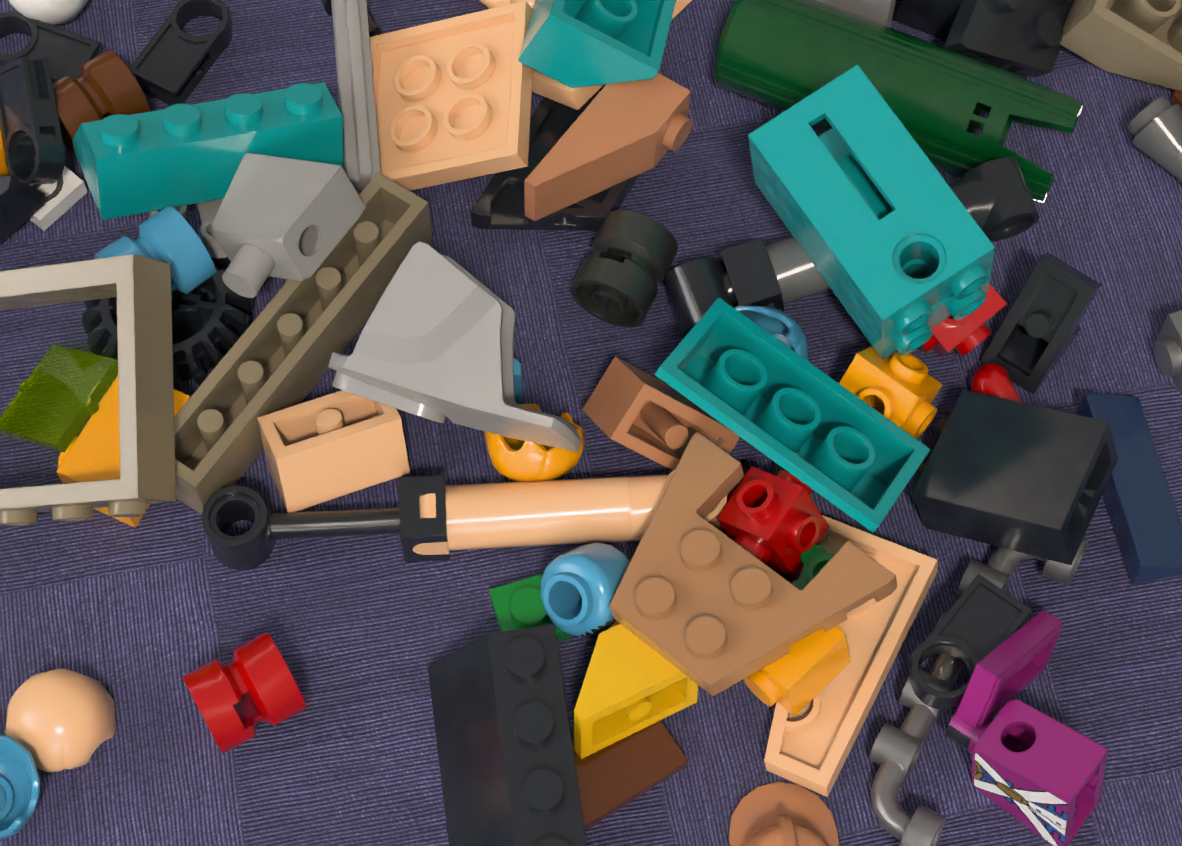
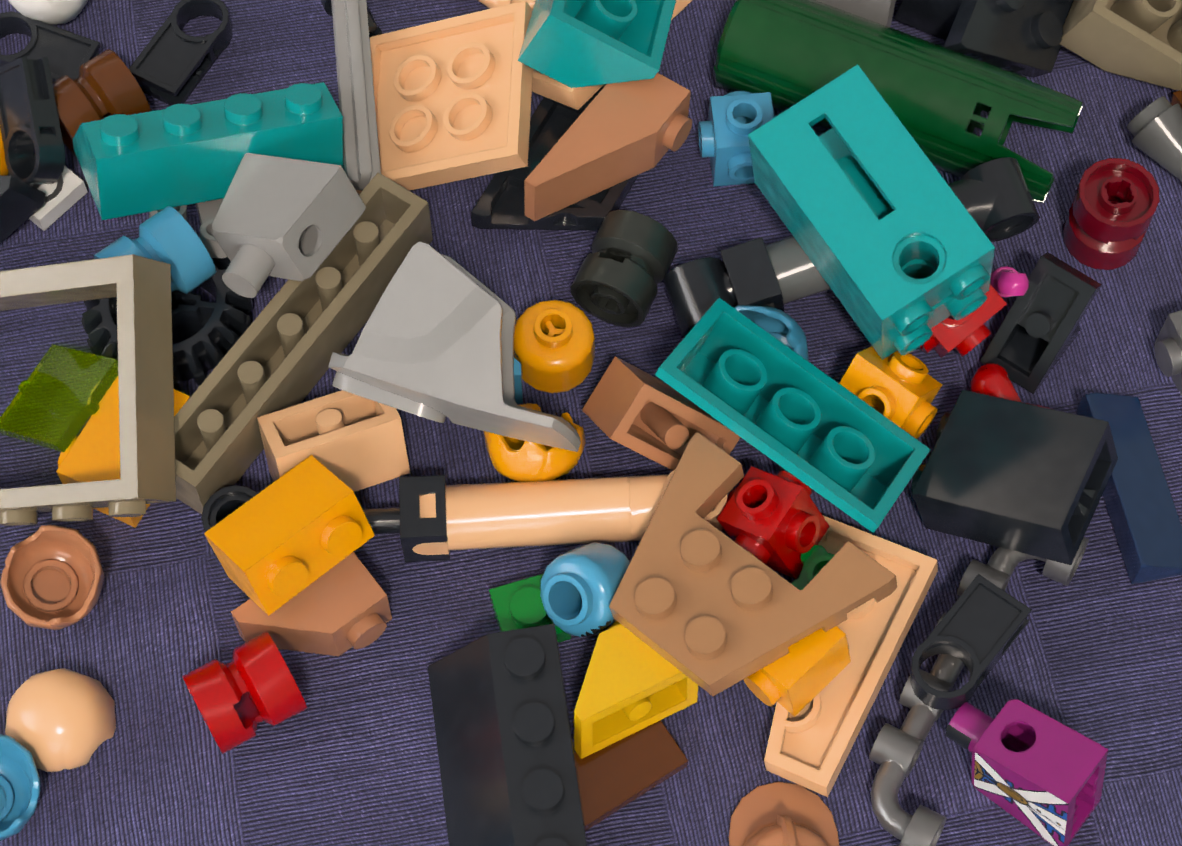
(52, 578): none -> nougat hair
(290, 534): none -> light orange brick
(325, 618): none -> nougat slope
(554, 346): none -> light orange head
(726, 134): none -> dark azure brick
(1009, 282): none -> dark pink piece
(1009, 668): magenta tile -> none
(1110, 213): none -> dark red wheel

